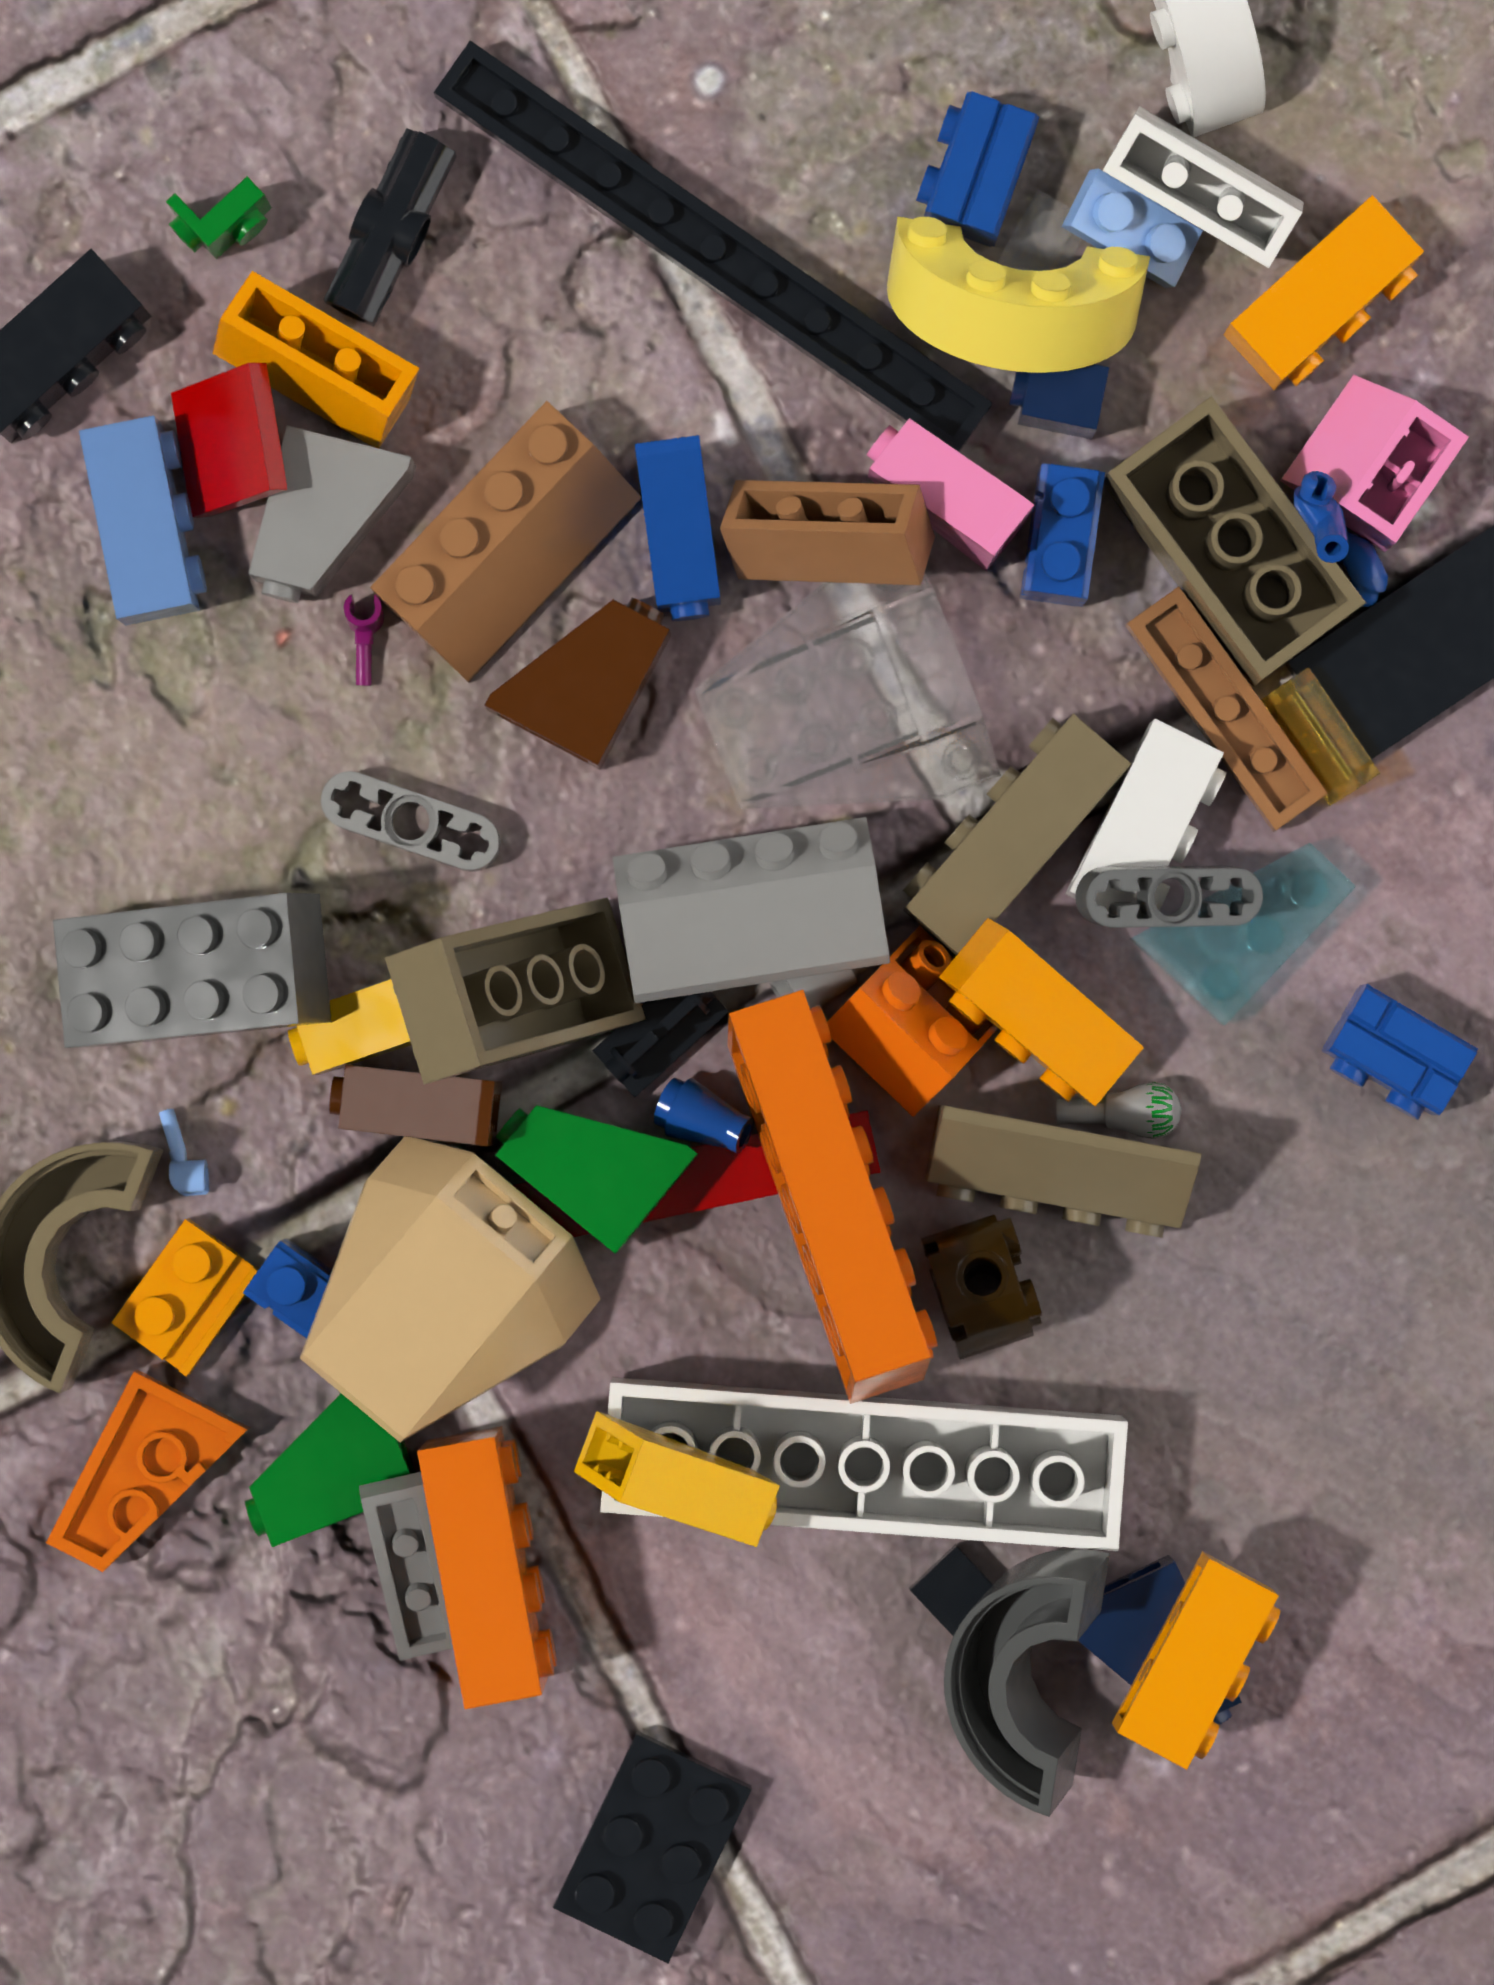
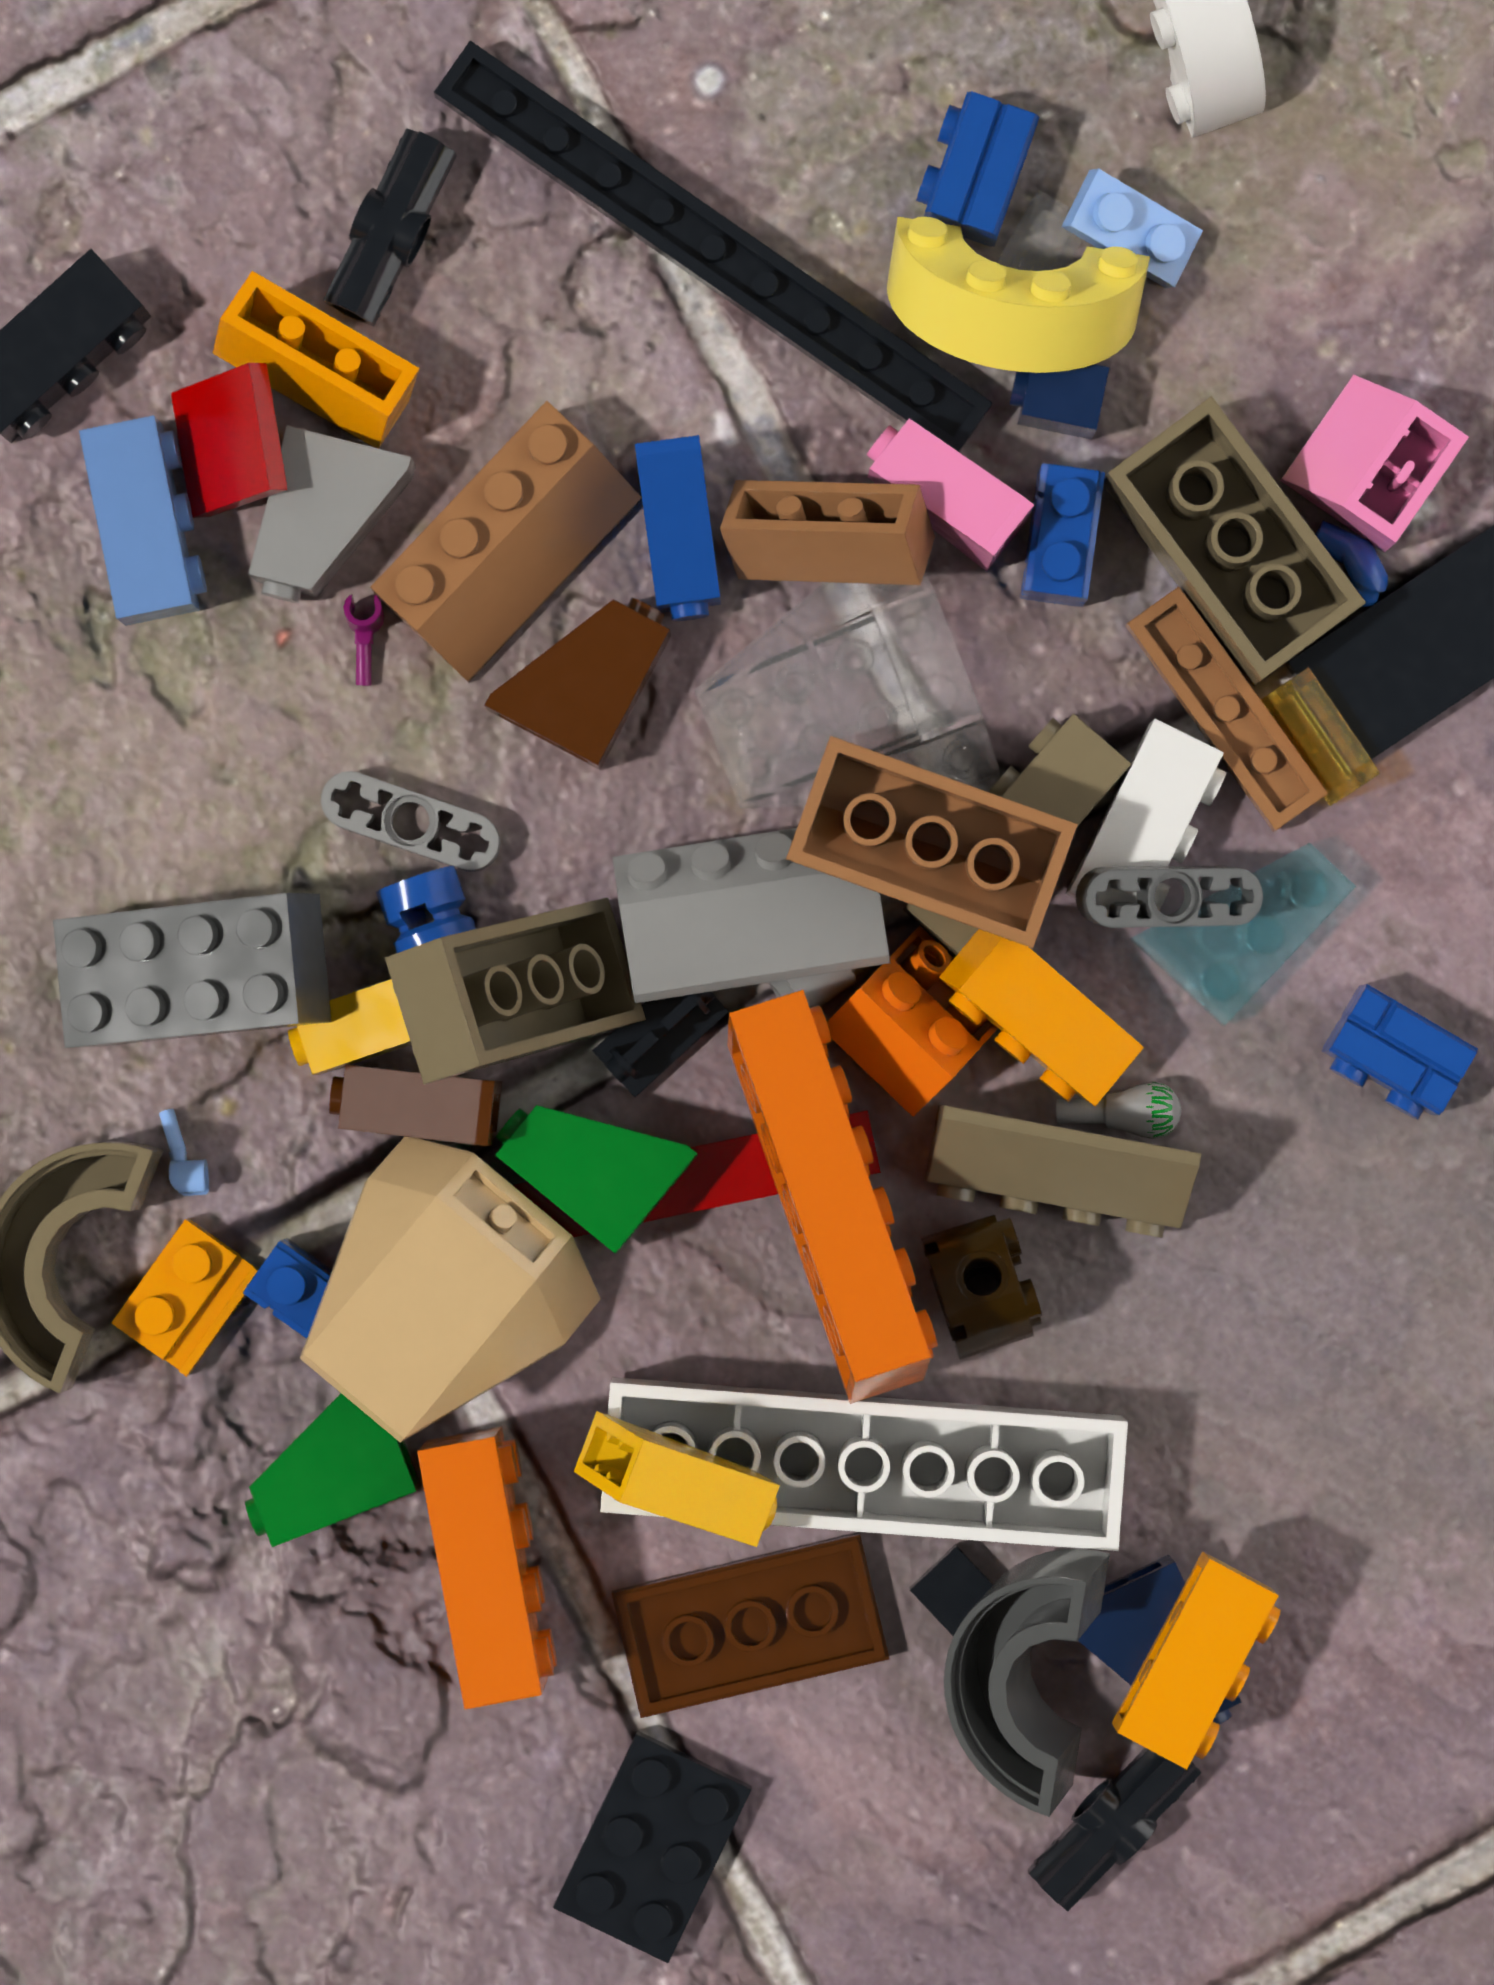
(140, 1466): orange wing -> none
(232, 220): green bracket -> none
(405, 905): none -> blue wheel
(407, 1564): light grey plate -> none
(700, 1116): blue cone -> none
(750, 1625): none -> reddish brown tile
(931, 841): none -> medium nougat slope
(1110, 1826): none -> black piece
(1204, 187): white brick -> none
(1322, 515): blue arm -> none
(1325, 295): light orange brick -> none

